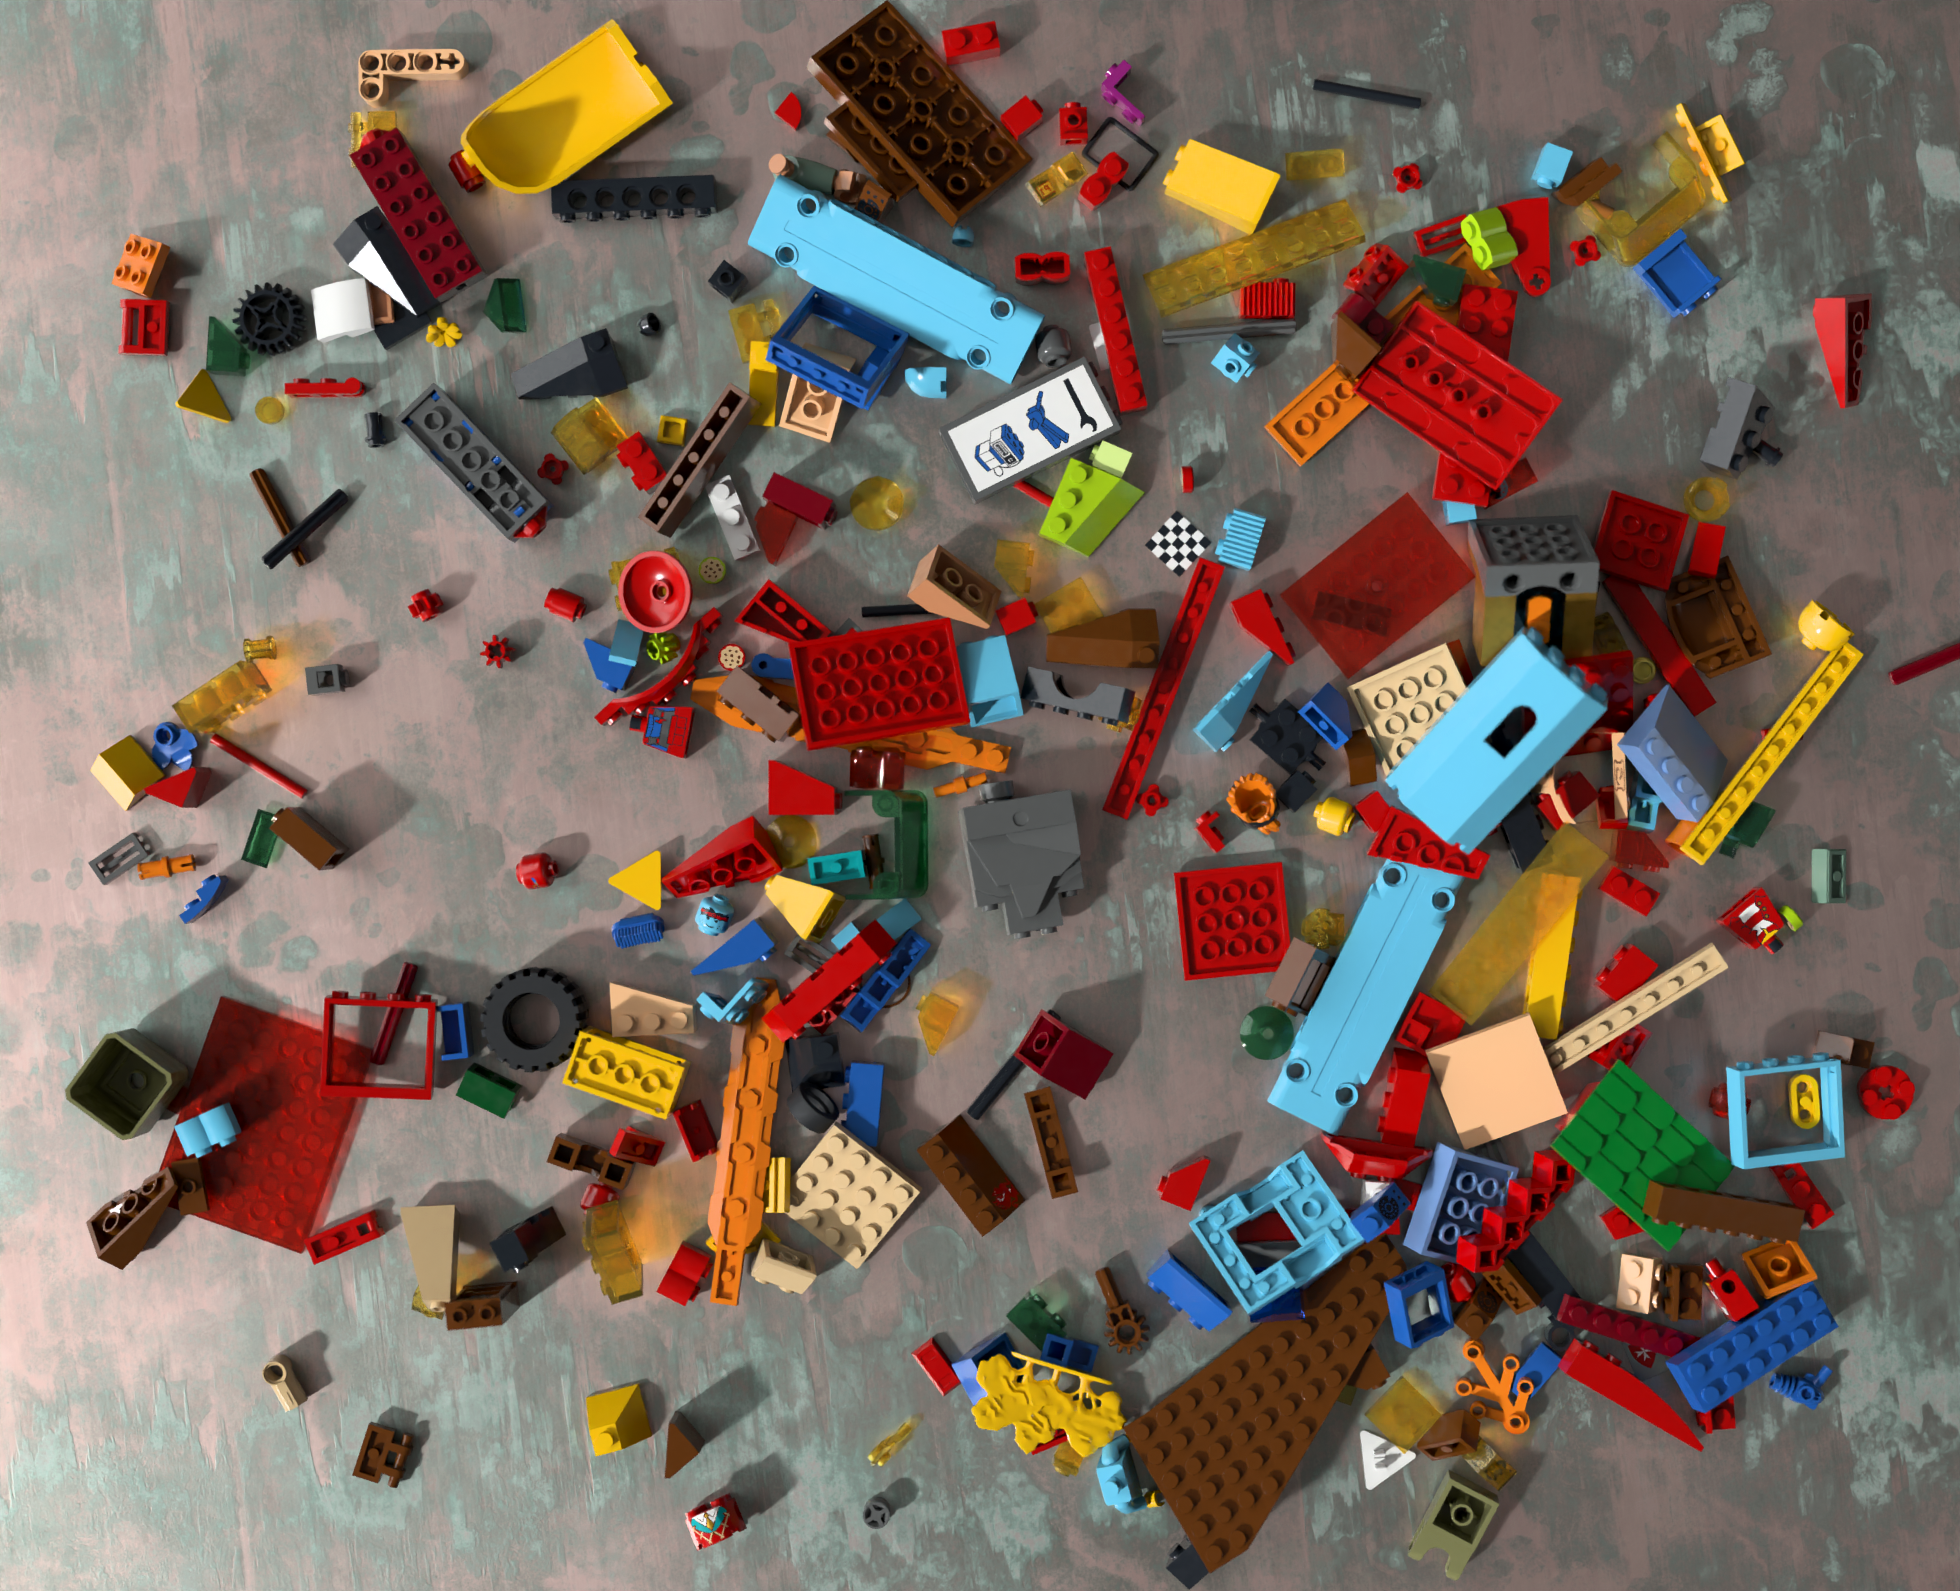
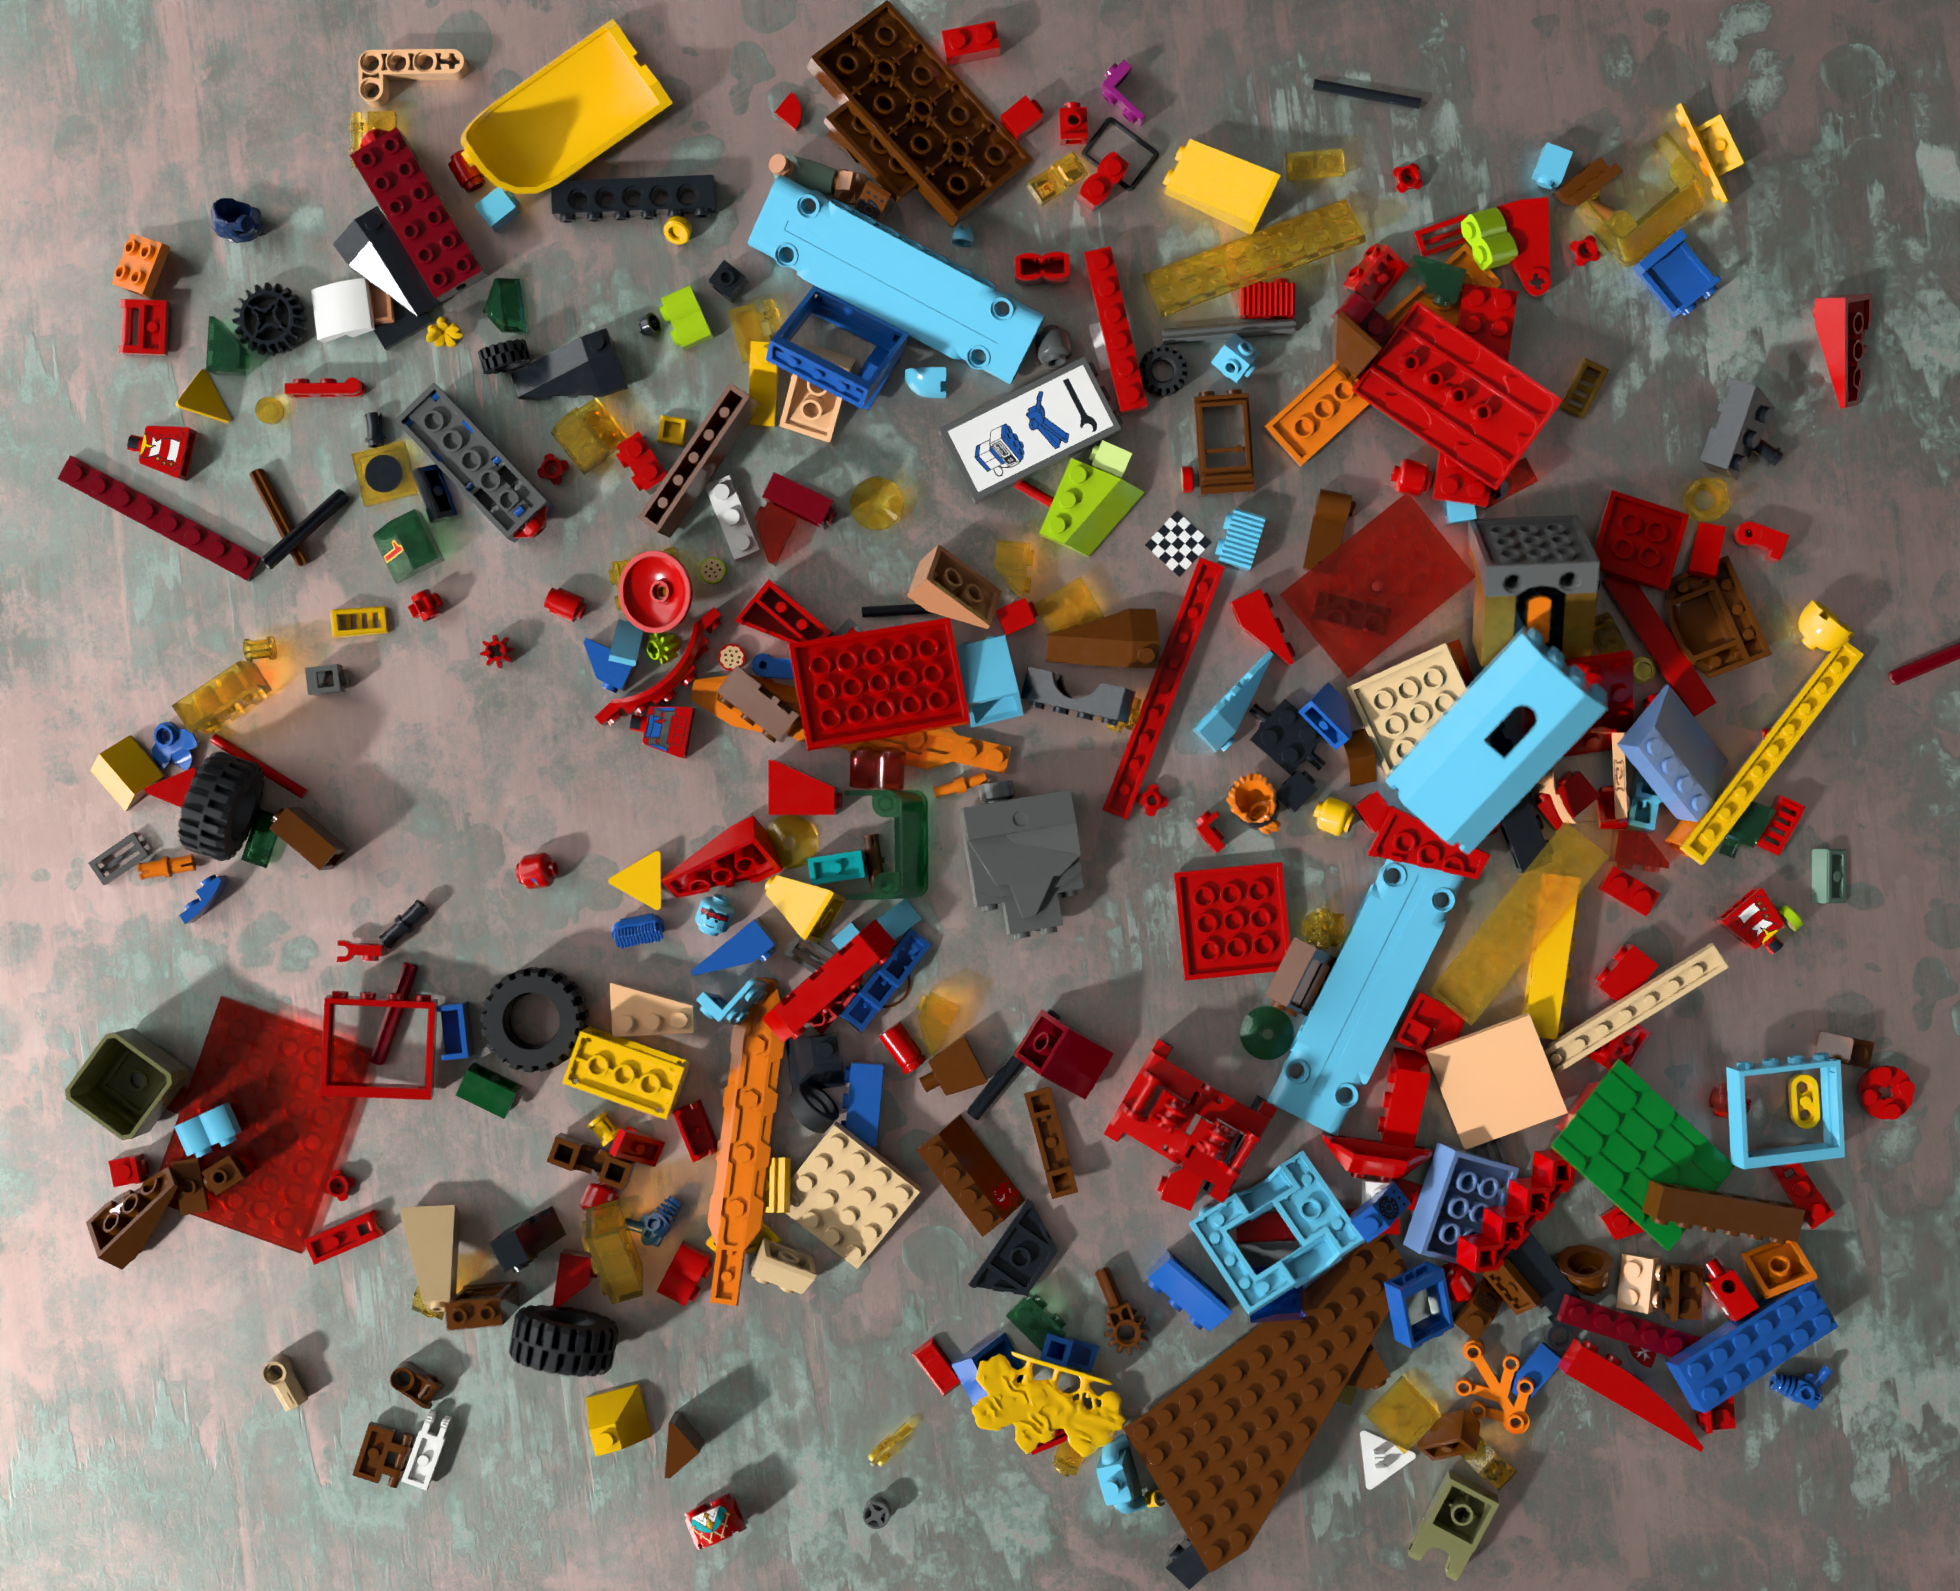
(129, 1170): none -> red bracket
(159, 518): none -> dark red plate
(165, 449): none -> torso
(221, 806): none -> black tyre
(225, 1174): none -> reddish brown brick
(235, 220): none -> dark blue hair
(332, 1188): none -> red plate
(335, 621): none -> yellow slope
(368, 951): none -> red plate
(384, 474): none -> clear yellow tile
(404, 924): none -> black pin
(407, 546): none -> clear green slope
(418, 1385): none -> reddish brown piece
(426, 1453): none -> white hinge
(434, 493): none -> black brick
(498, 208): none -> medium azure brick
(504, 356): none -> black tyre
(563, 1340): none -> black tyre
(573, 1275): none -> red slope
(603, 1128): none -> yellow bush
(656, 1225): none -> blue piece
(677, 230): none -> yellow tile
(686, 318): none -> lime brick
(902, 1048): none -> red piece
(954, 1069): none -> reddish brown torso
(1018, 1255): none -> black wing
(1171, 1116): none -> red container
(1177, 362): none -> black tyre
(1223, 479): none -> reddish brown door
(1327, 525): none -> reddish brown door
(1411, 477): none -> red head
(1574, 383): none -> pearl gold slope
(1586, 1268): none -> reddish brown piece
(1761, 538): none -> red leg
(1793, 819): none -> red slope

